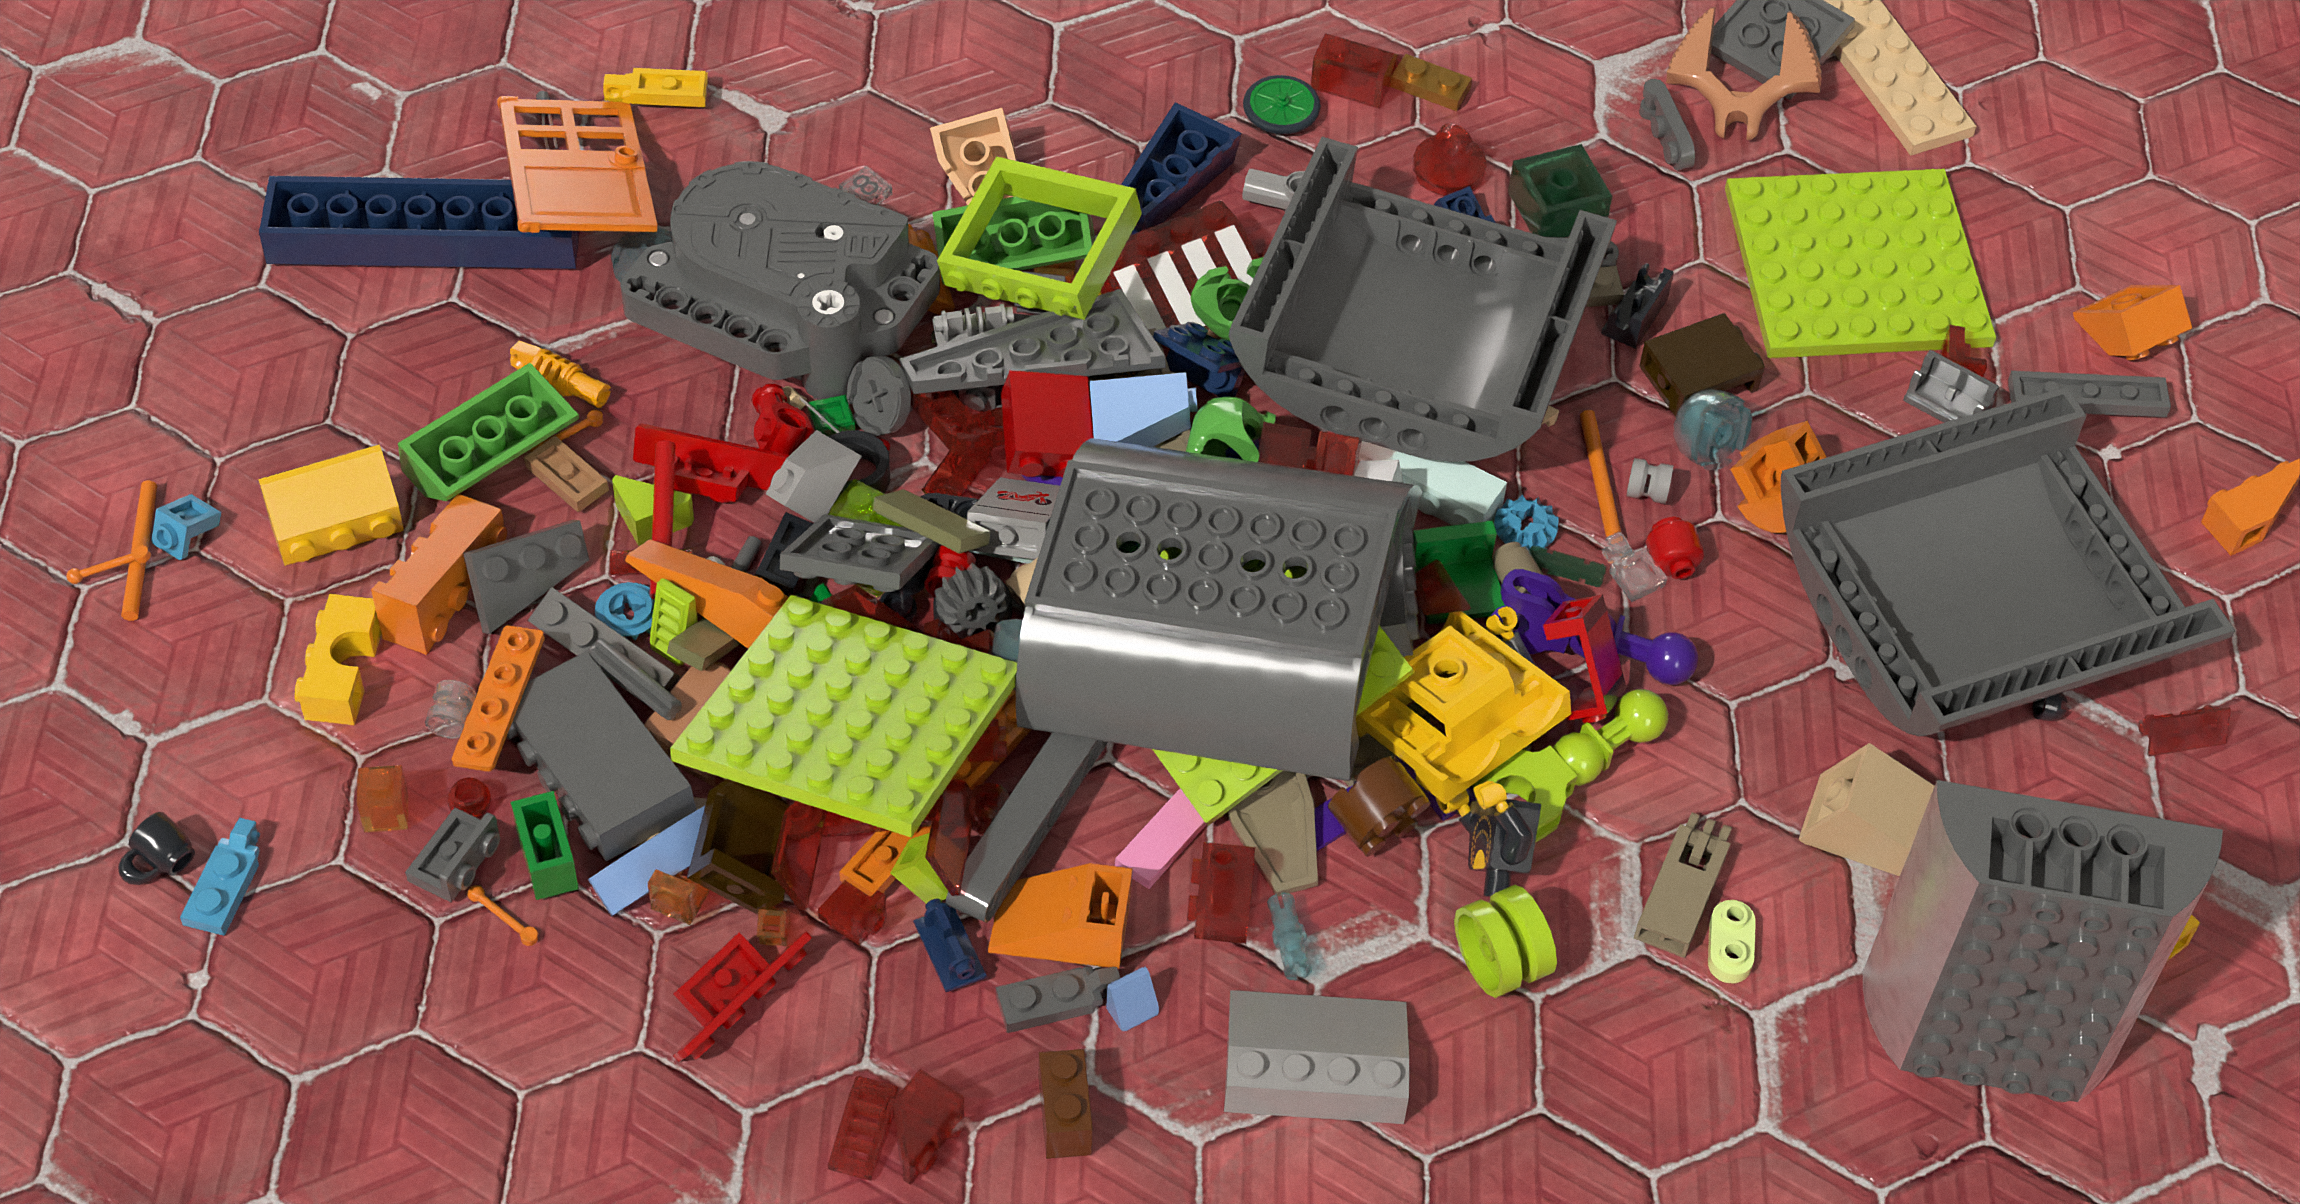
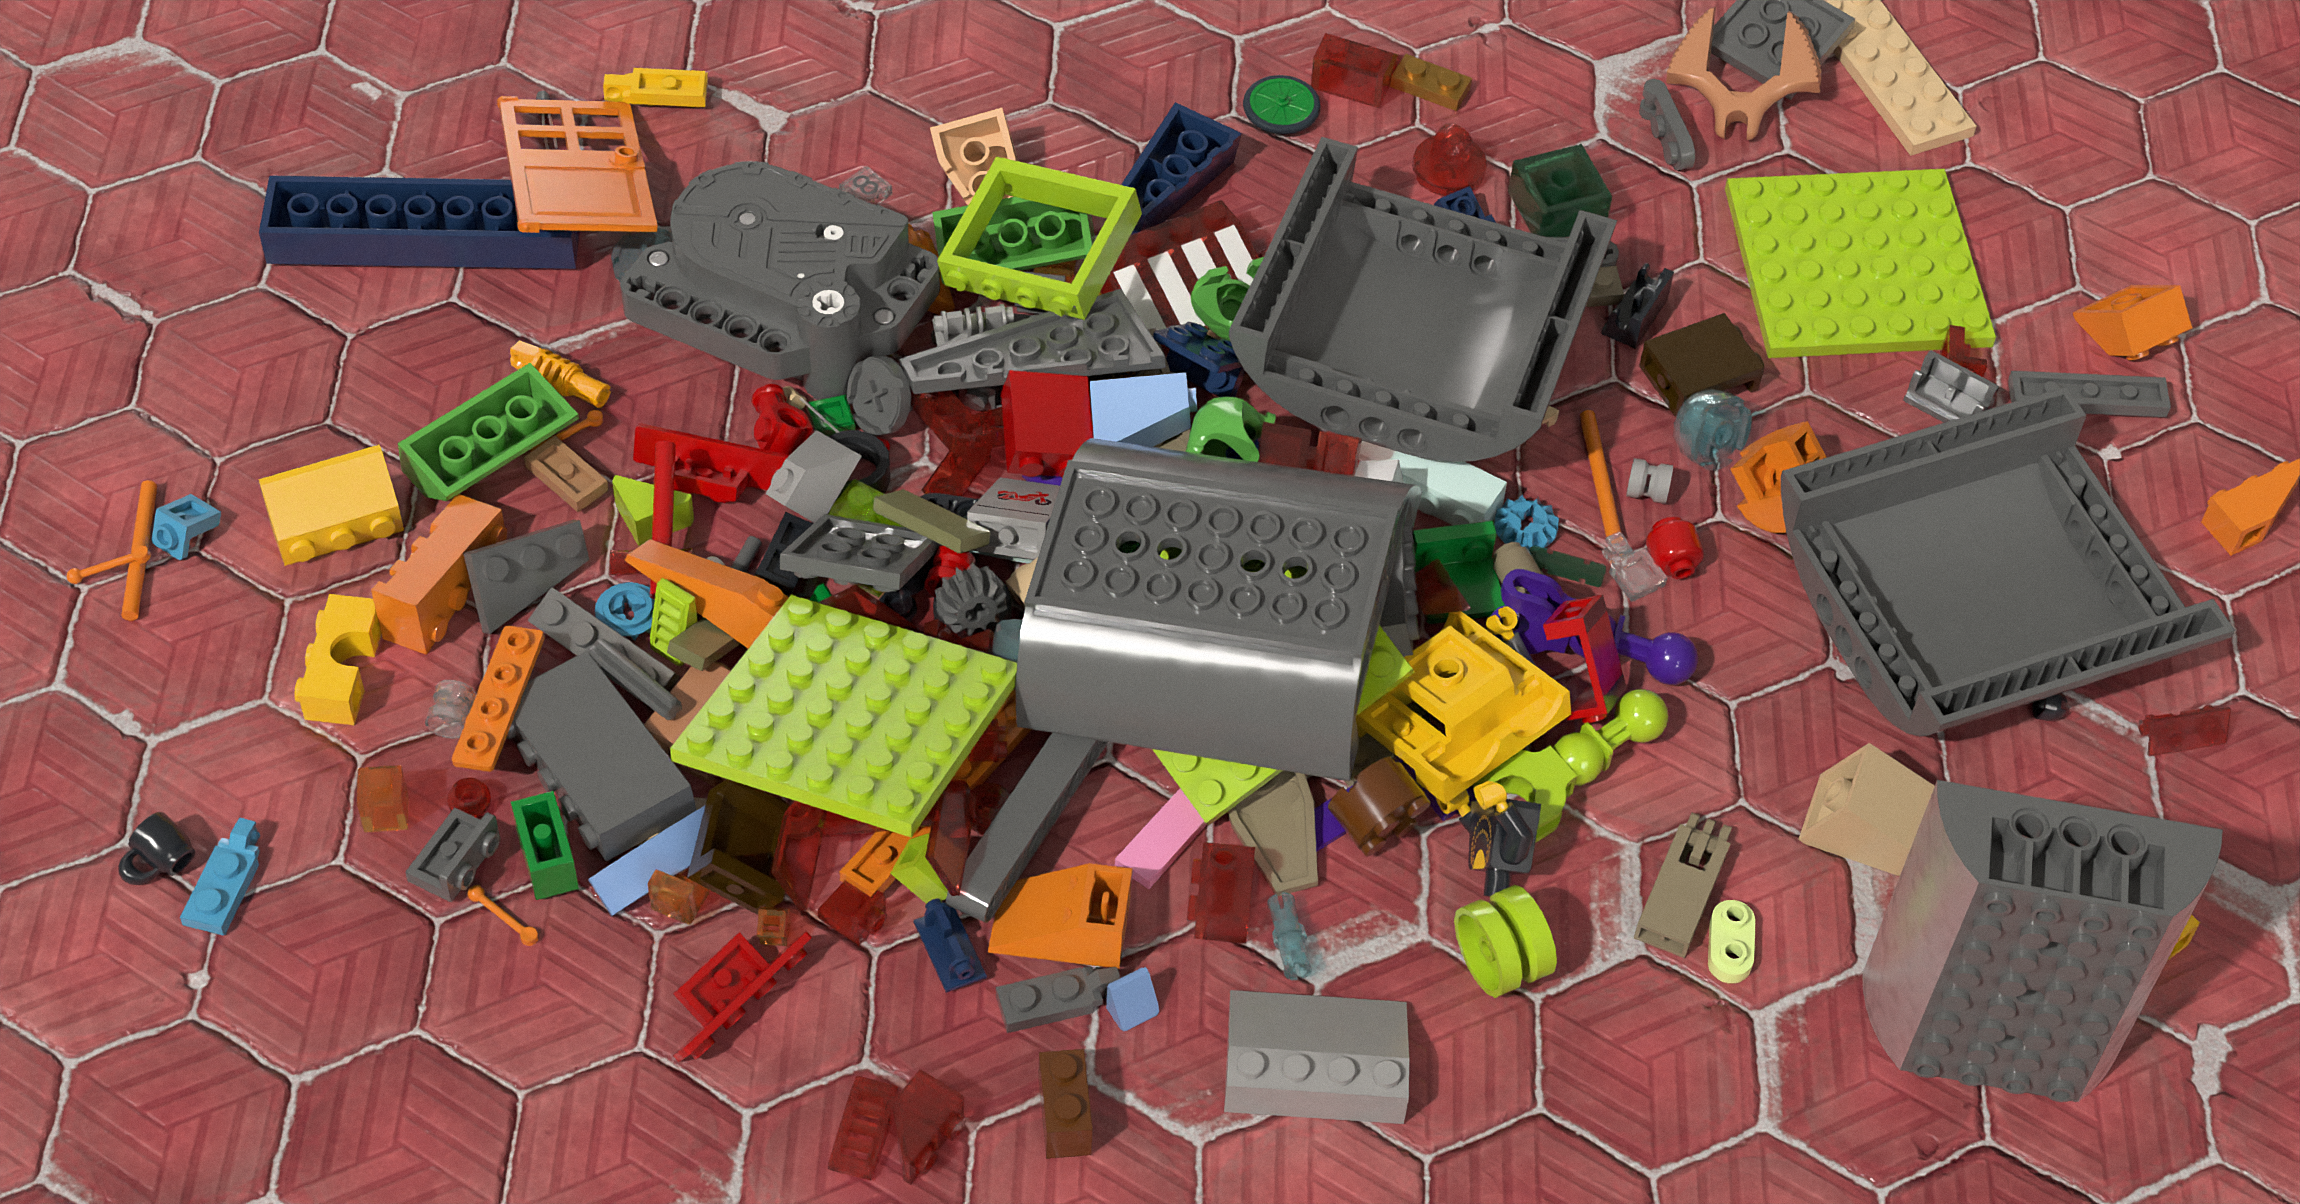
(1271, 188): light grey piece -> none

